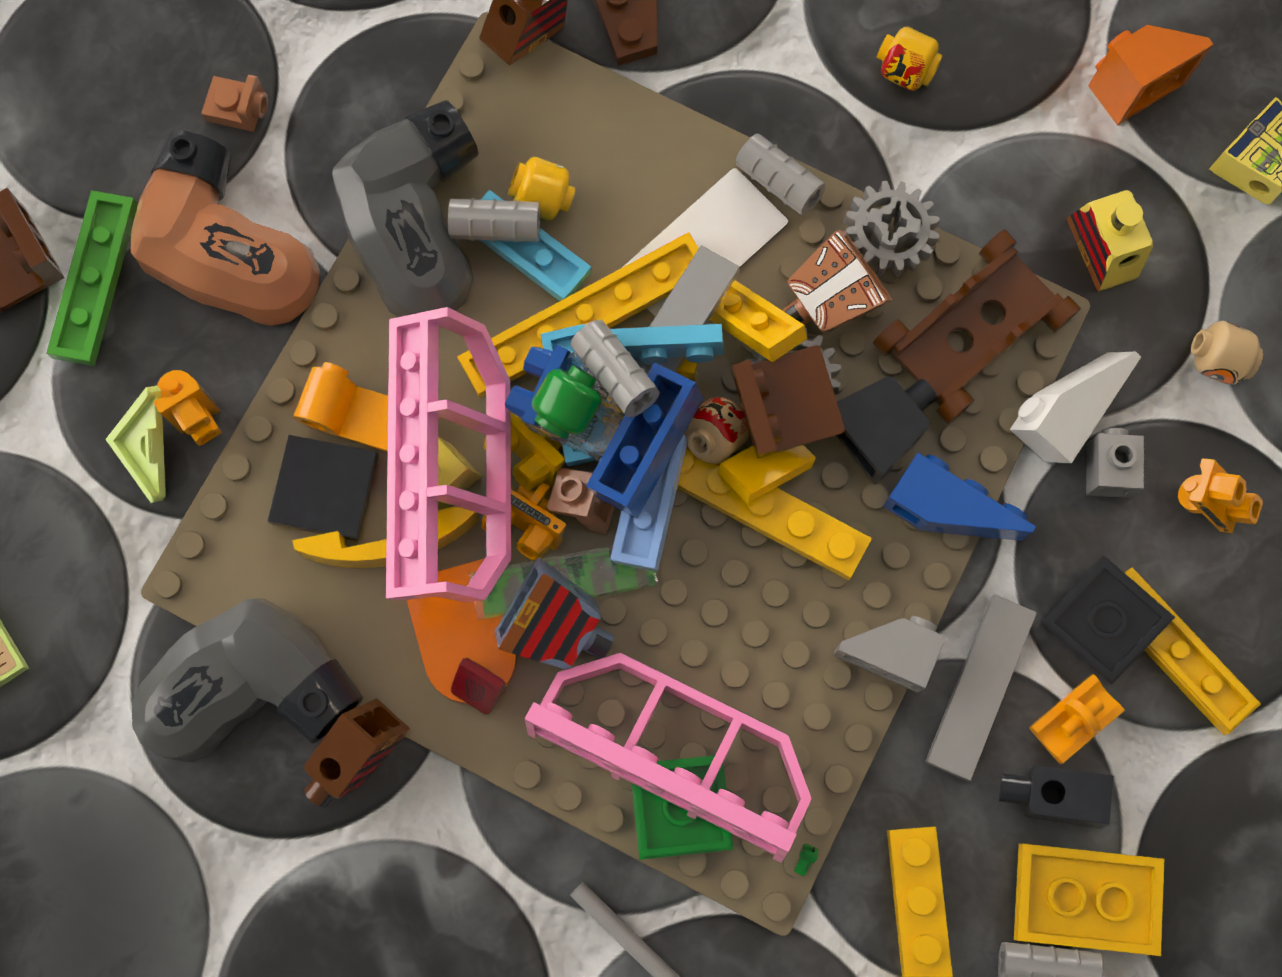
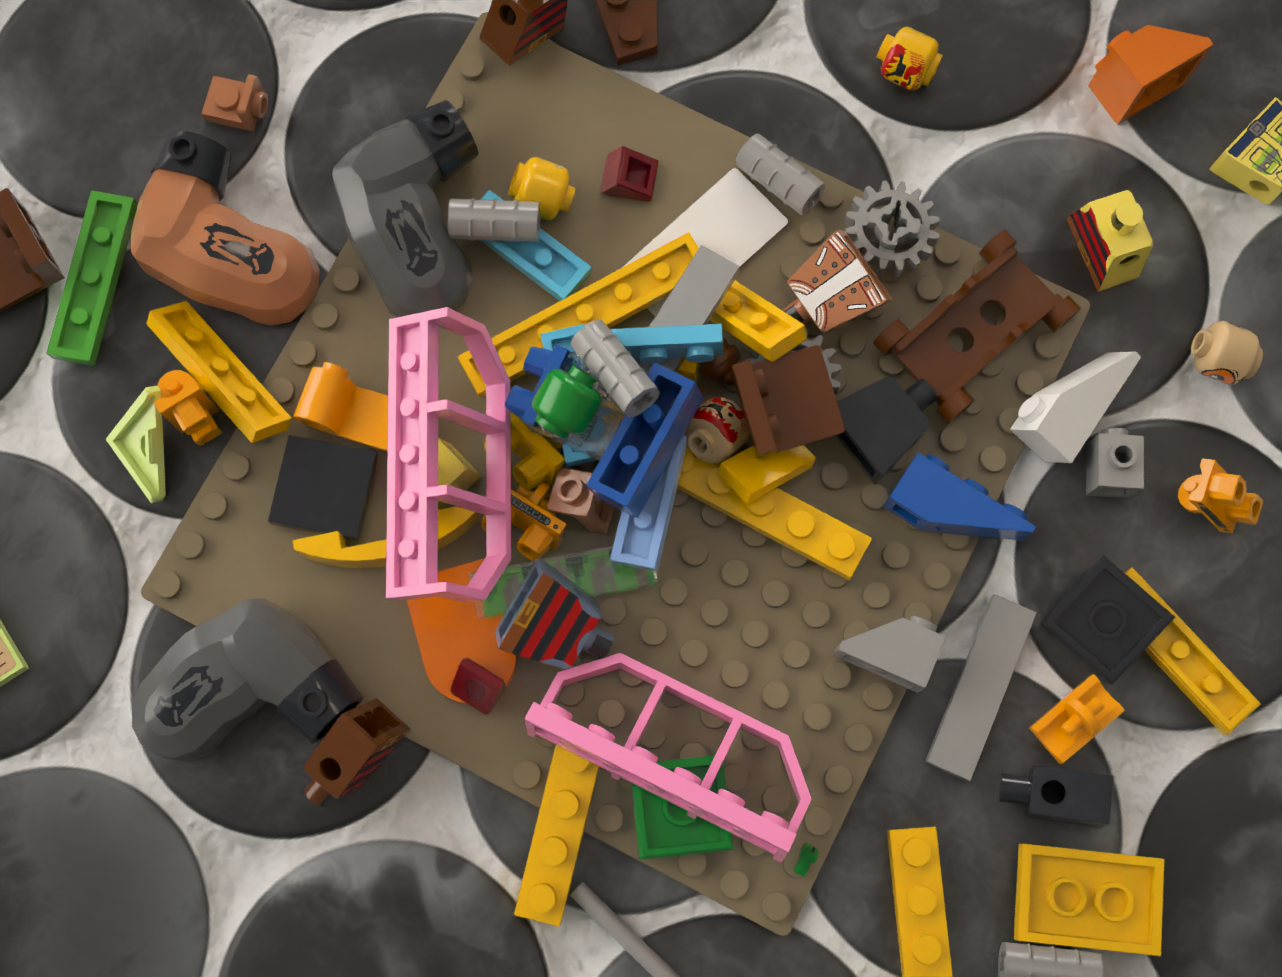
(219, 371): none -> yellow plate
(557, 838): none -> yellow plate
(629, 175): none -> dark red slope
(721, 365): none -> reddish brown plate

